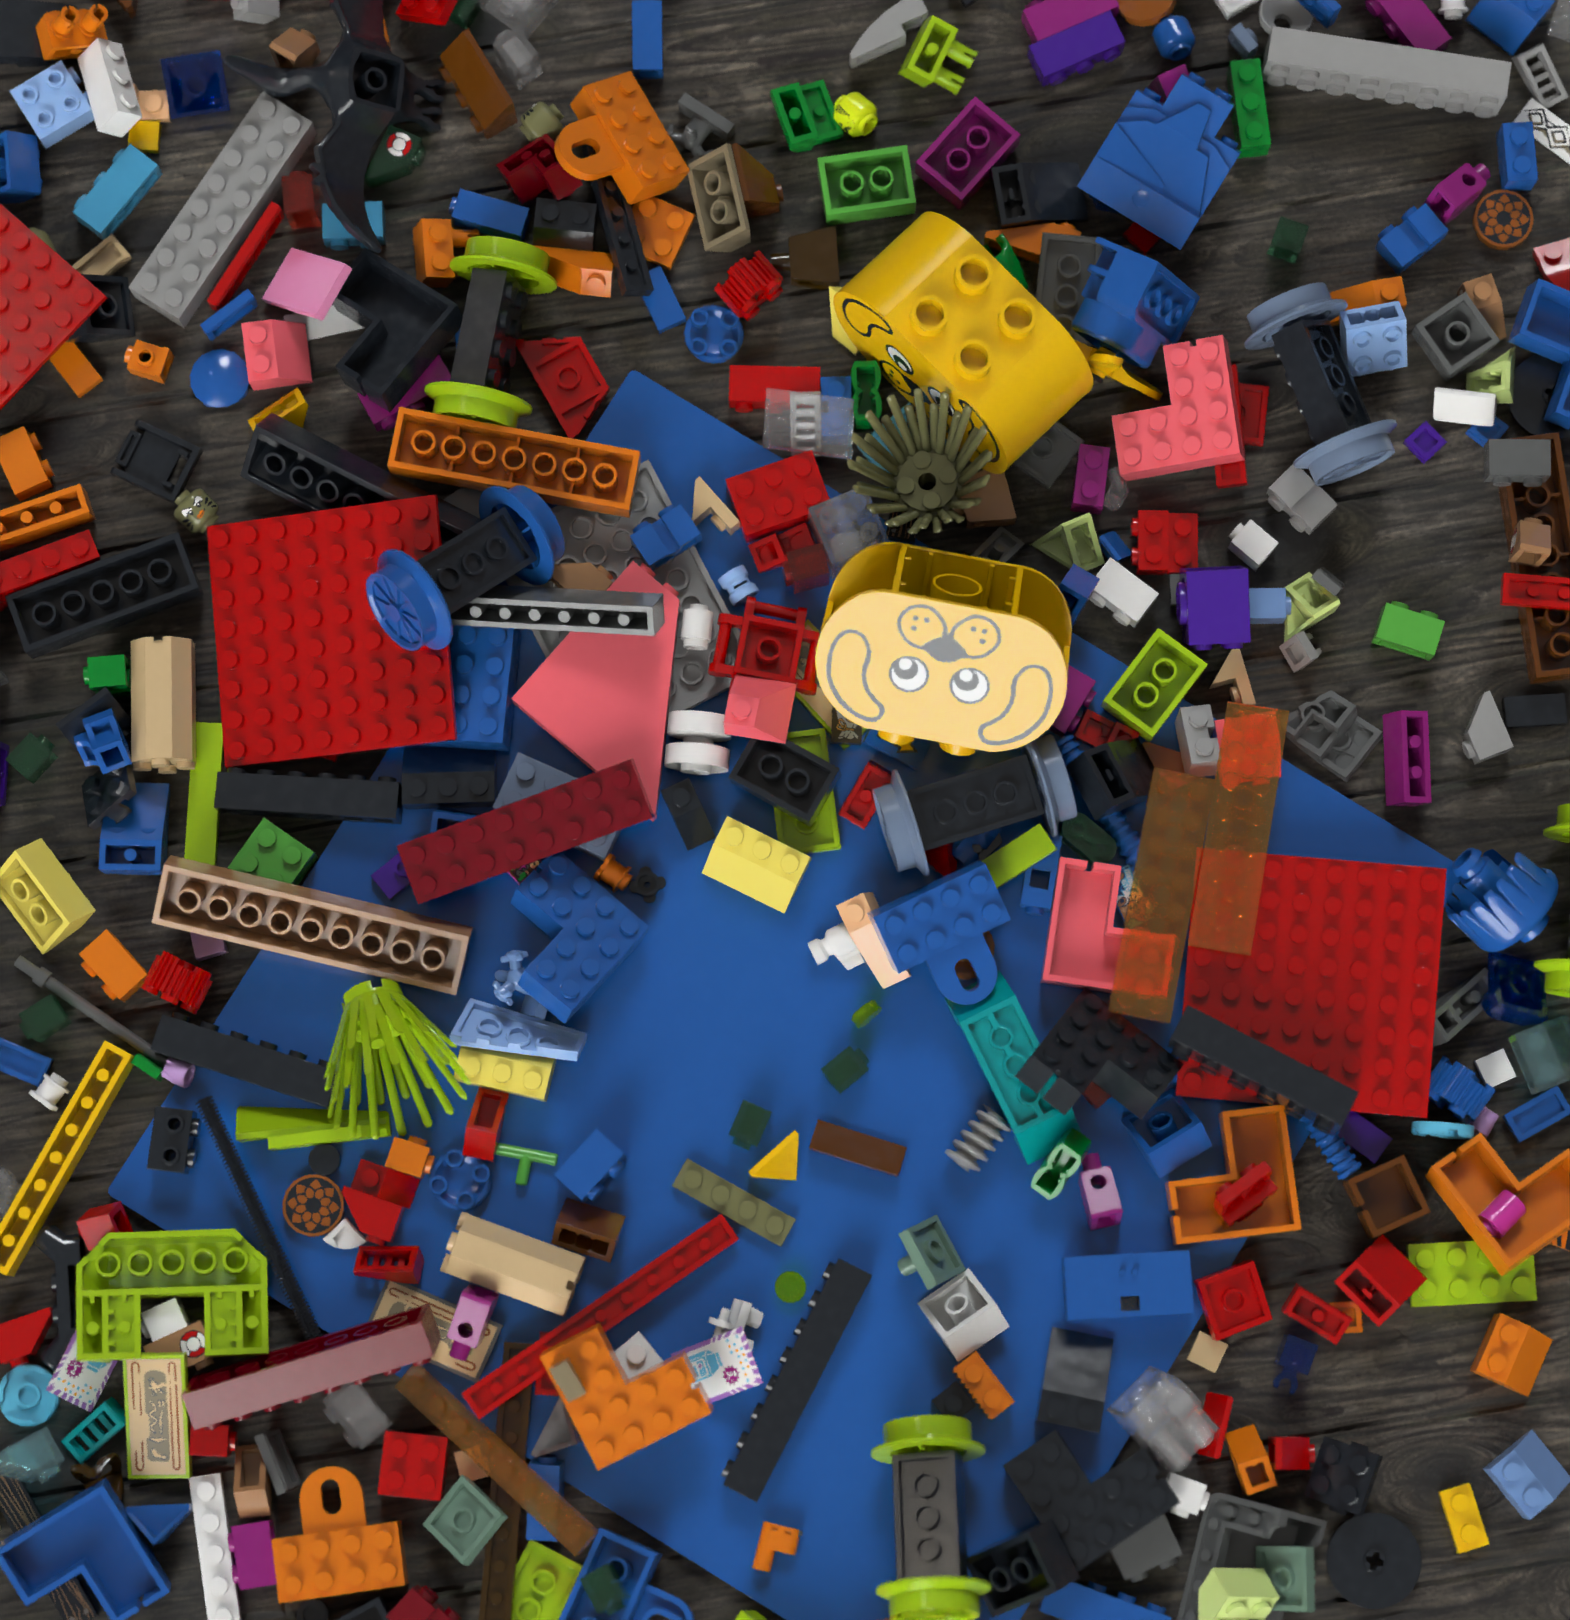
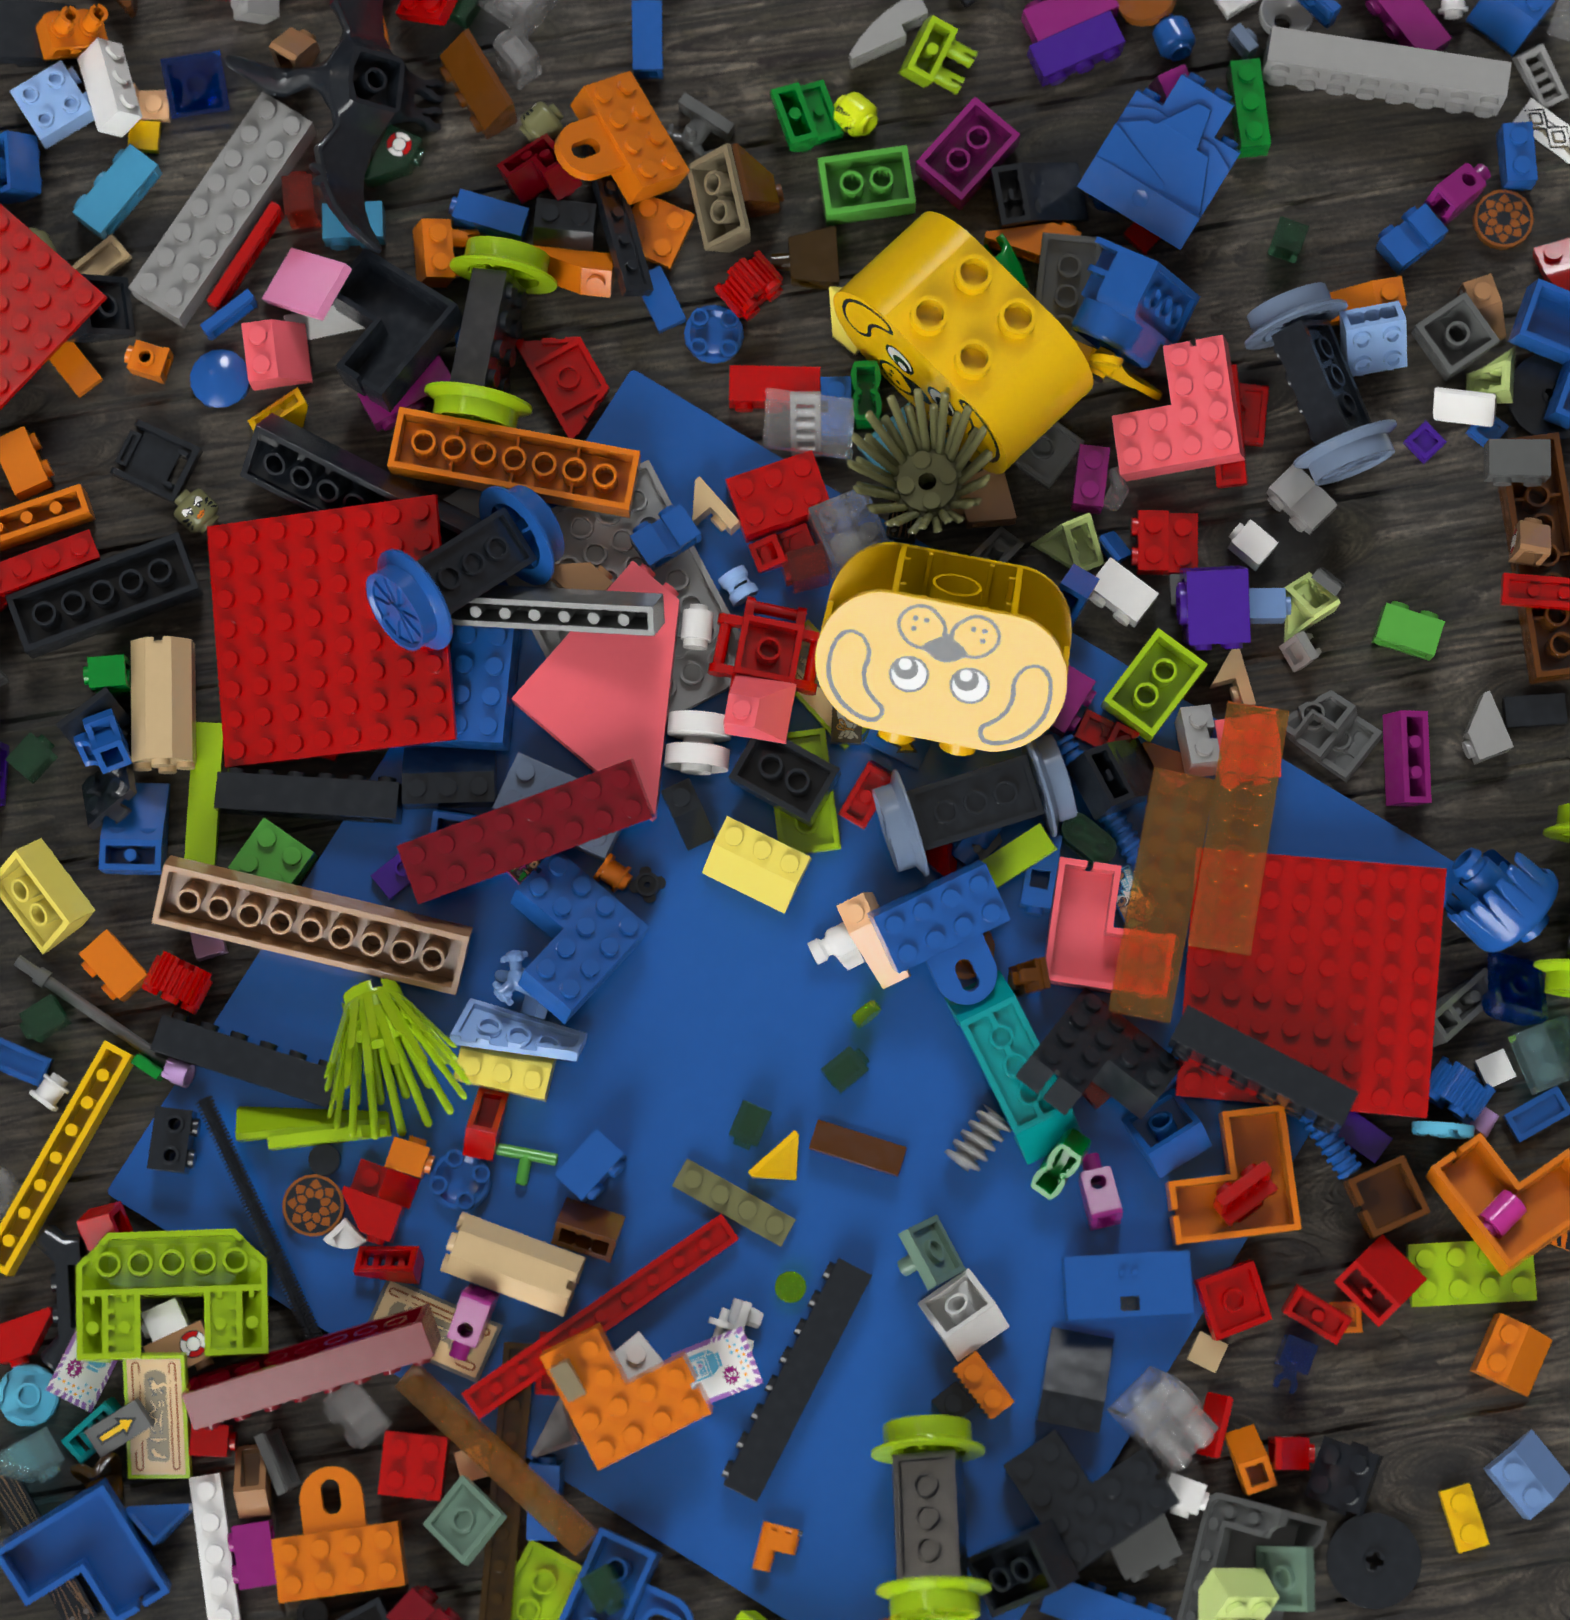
(119, 1427): none -> dark grey tile
(1029, 977): none -> reddish brown plate

